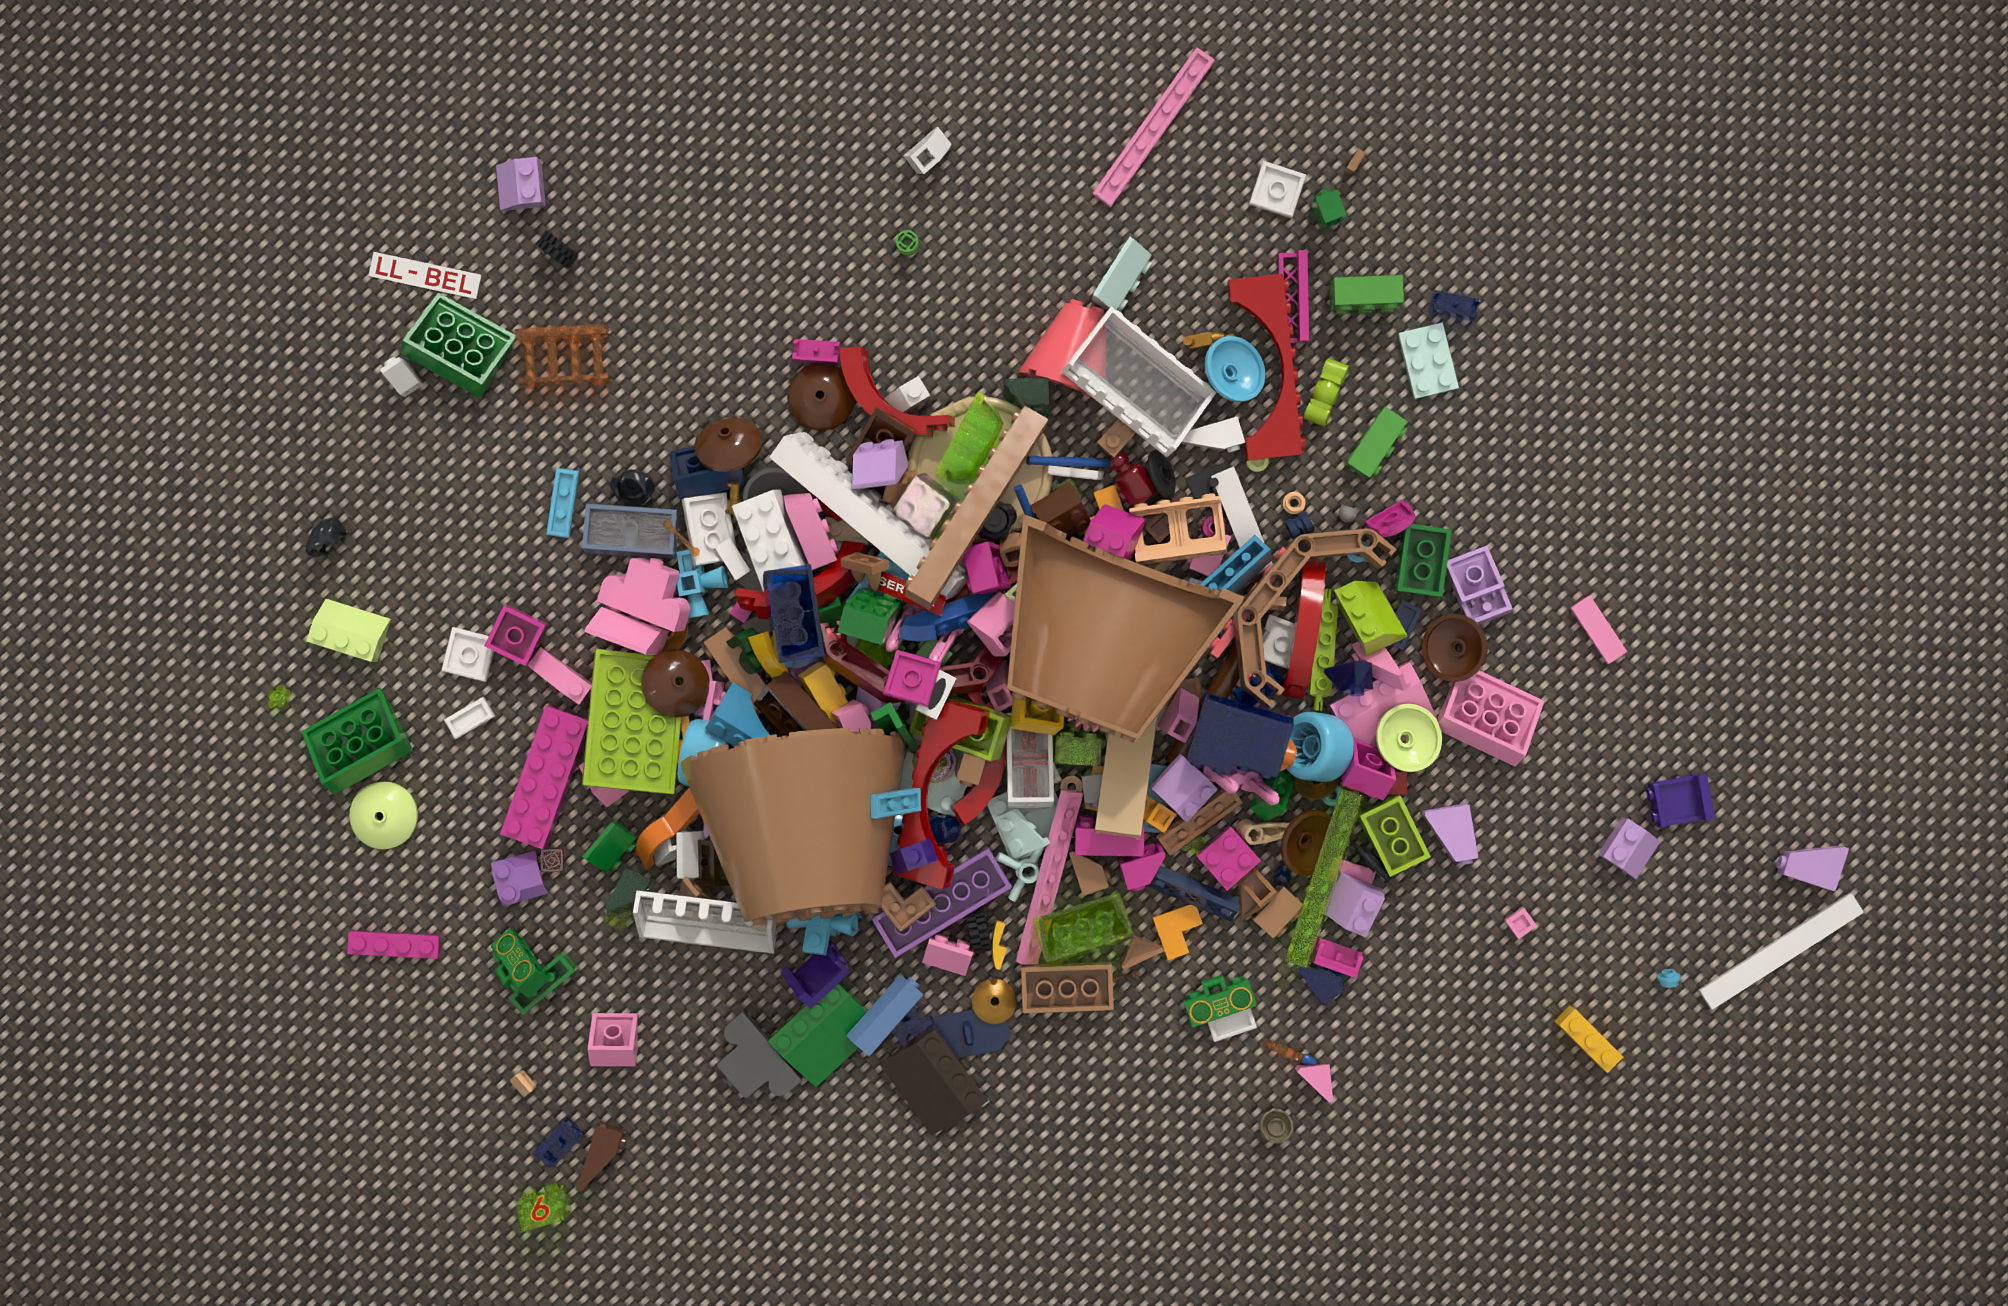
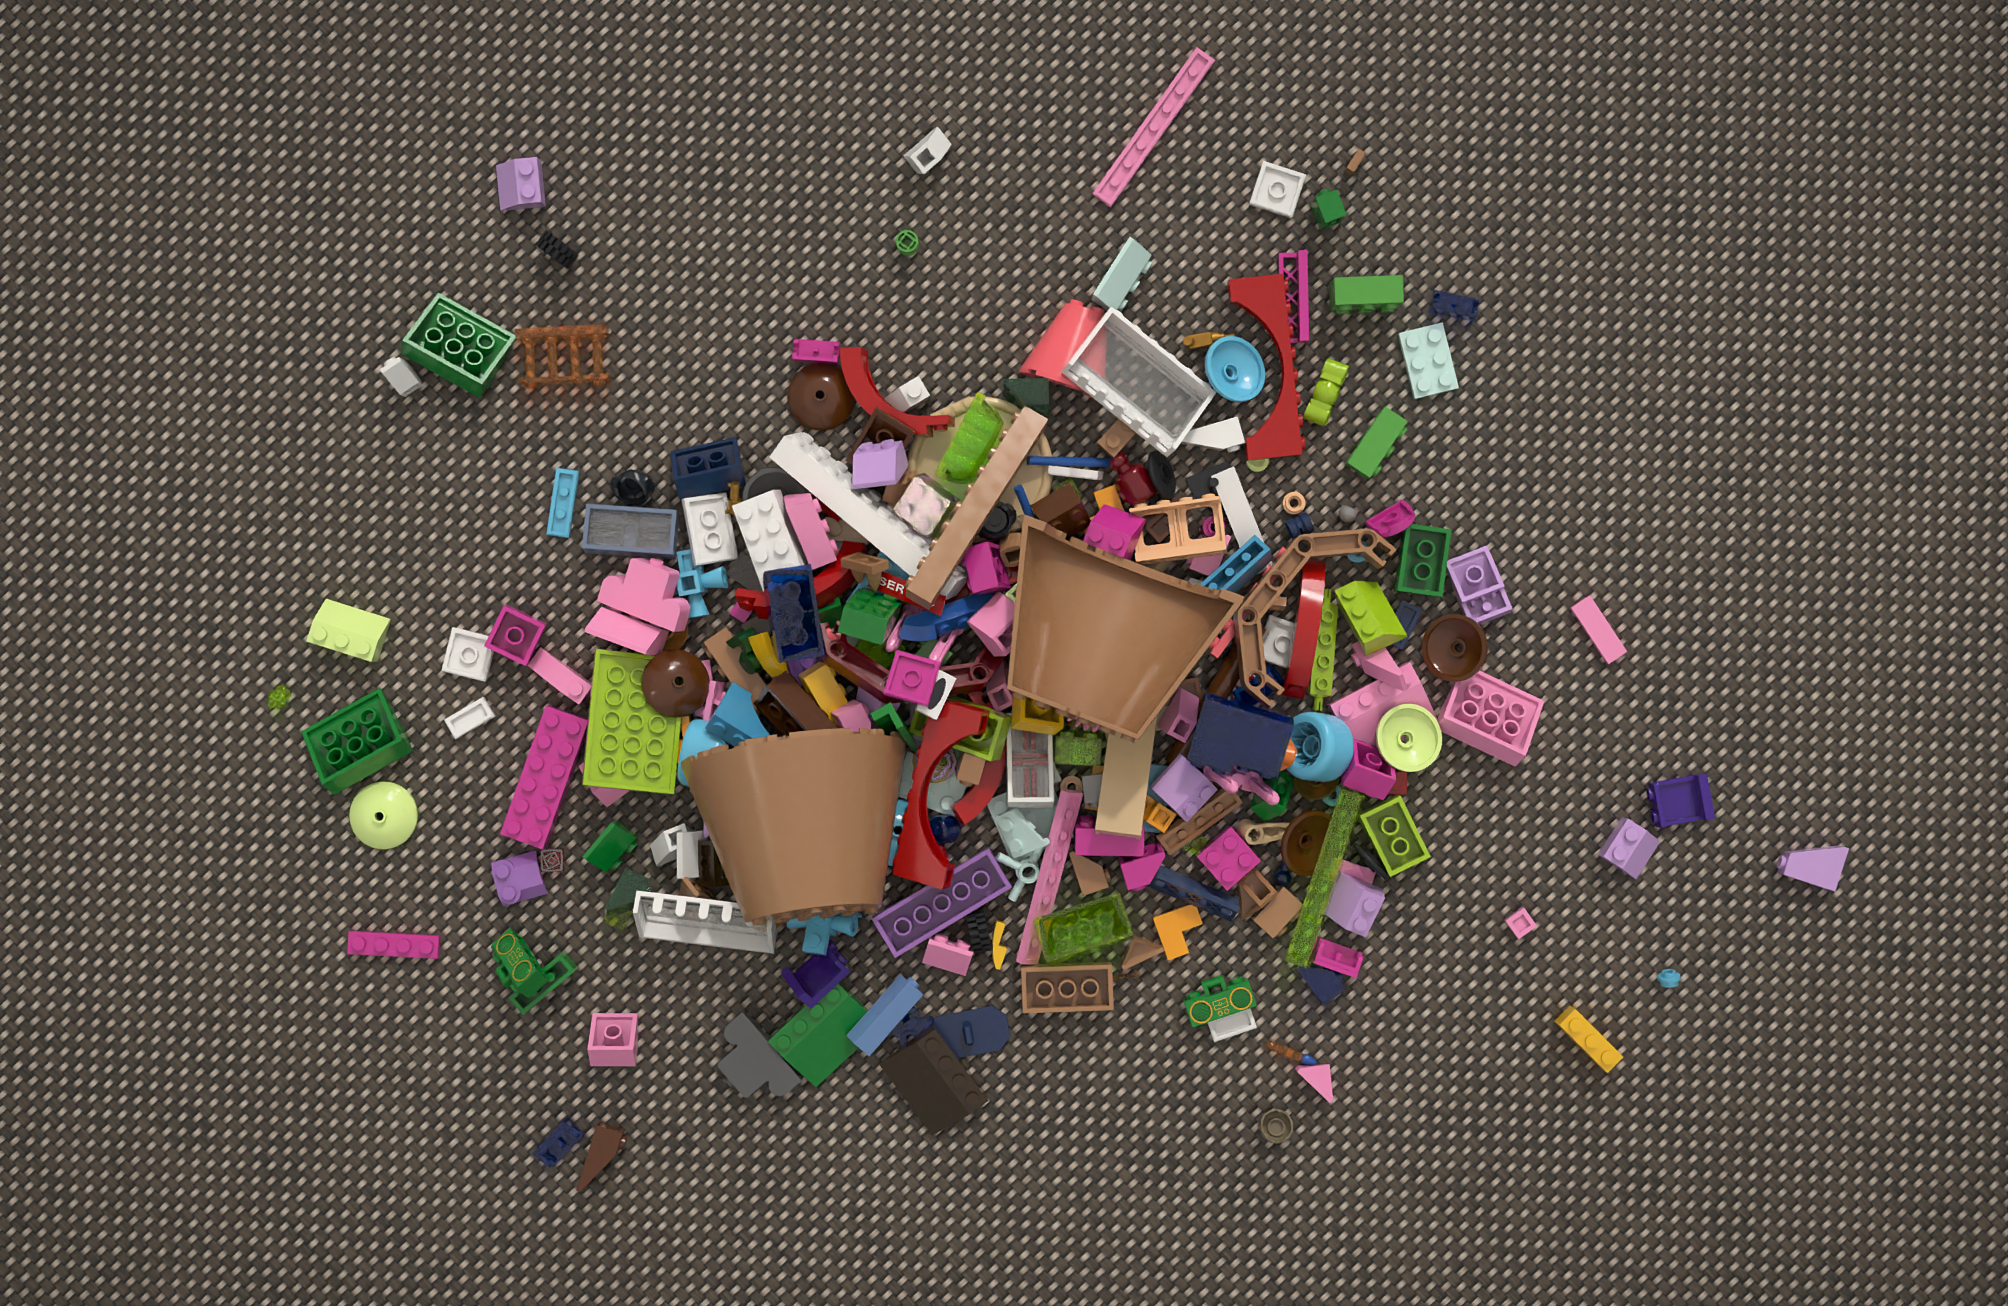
(323, 535): black hair -> none
(424, 275): white sticker -> none
(523, 1083): light nougat slope -> none
(543, 1207): clear neon green slope -> none
(663, 829): orange piece -> none
(668, 525): clear orange hinge -> none
(728, 444): reddish brown dish -> none
(732, 558): white sticker -> none
(800, 663): medium blue bar -> none
(895, 802): medium azure tile -> none
(905, 911): medium nougat tile -> none
(913, 856): dark purple slope -> none
(985, 992): pearl gold dish -> none
(1351, 677): clear blue slope -> none
(1454, 831): lavender slope -> none
(1781, 951): white tile -> none

